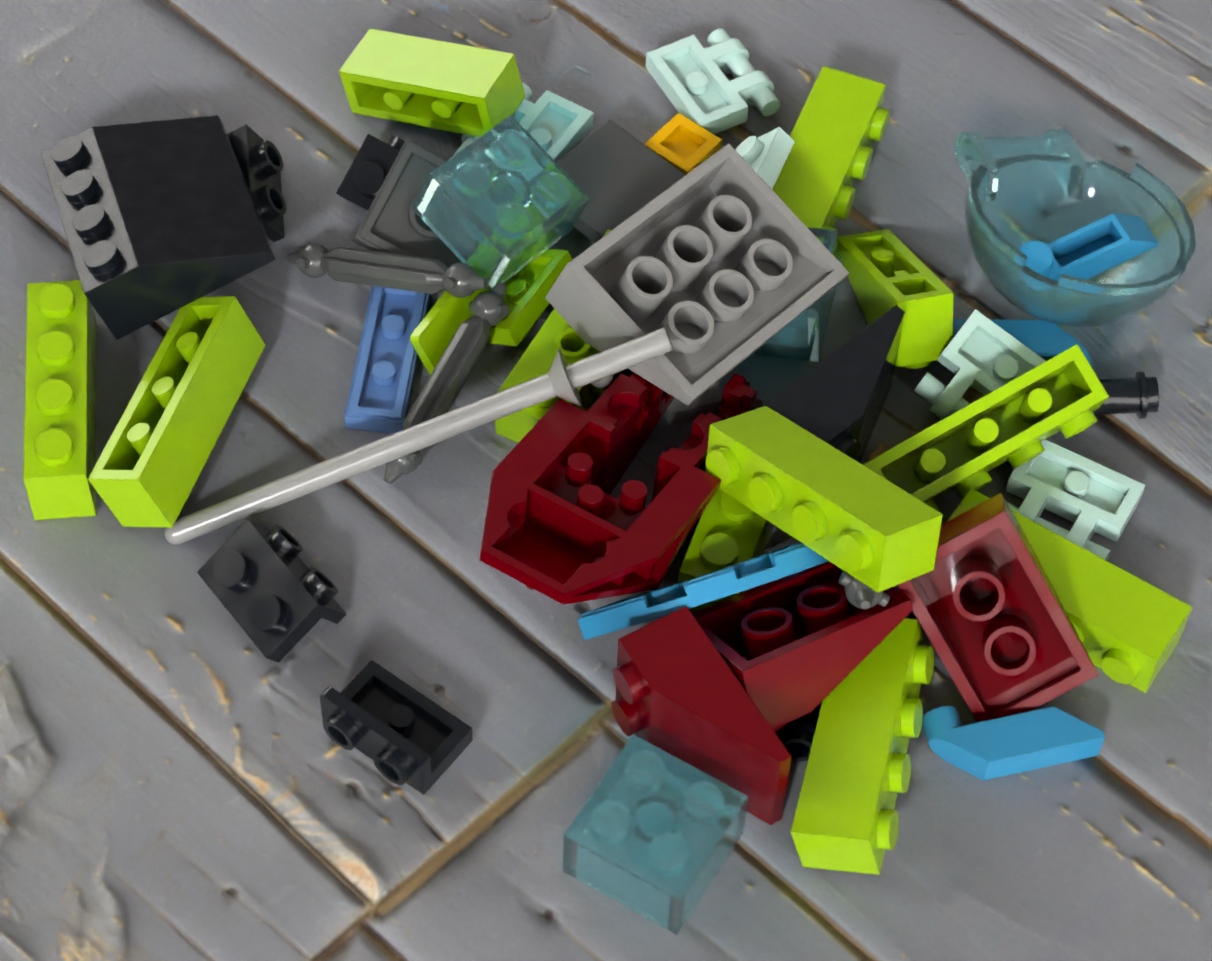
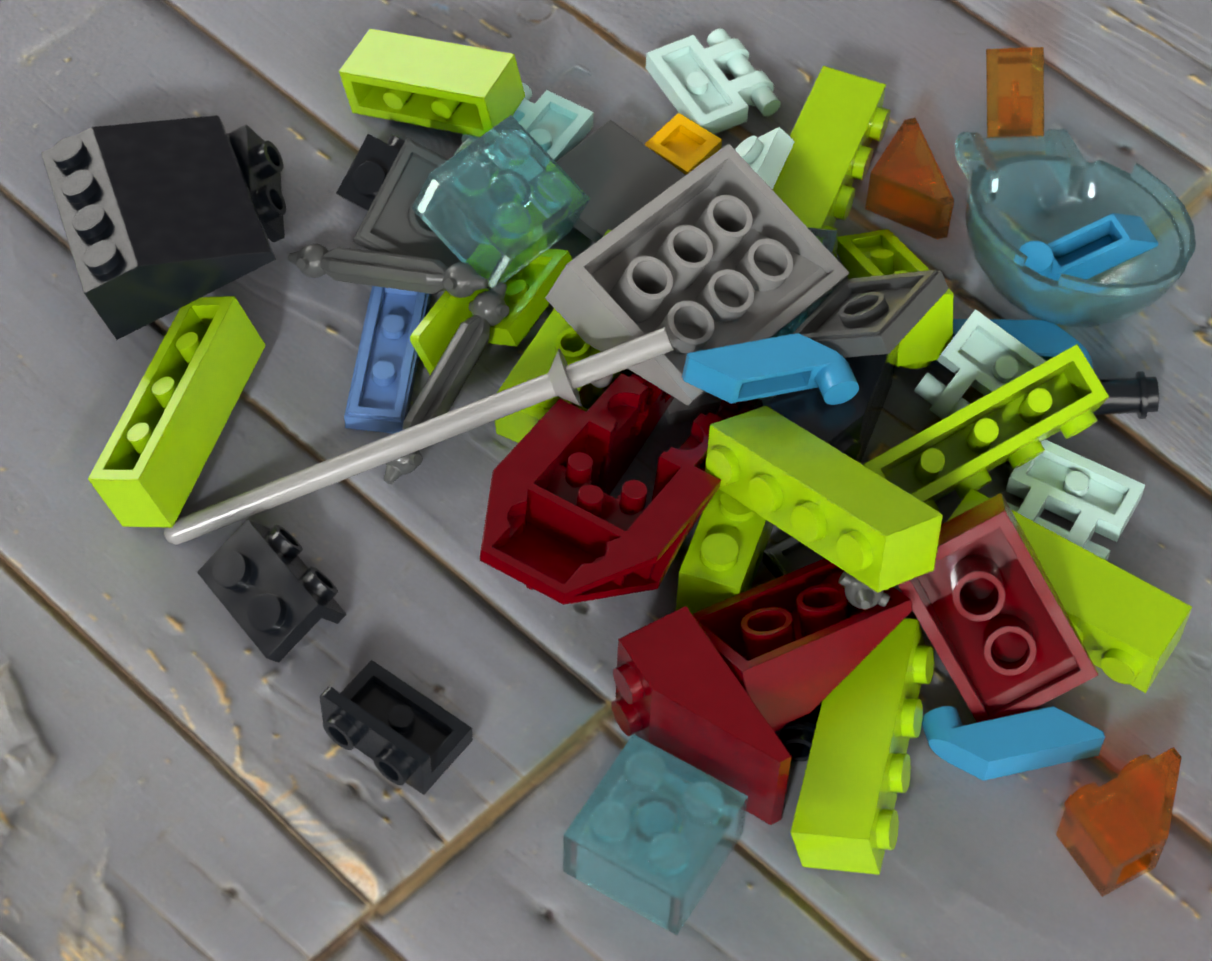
(60, 400): lime brick -> none
(699, 590): dark azure tile -> none
(771, 369): none -> dark azure piece
(873, 312): none -> dark grey tile
(910, 185): none -> clear orange slope
(1015, 92): none -> clear orange slope
(1124, 824): none -> clear orange slope

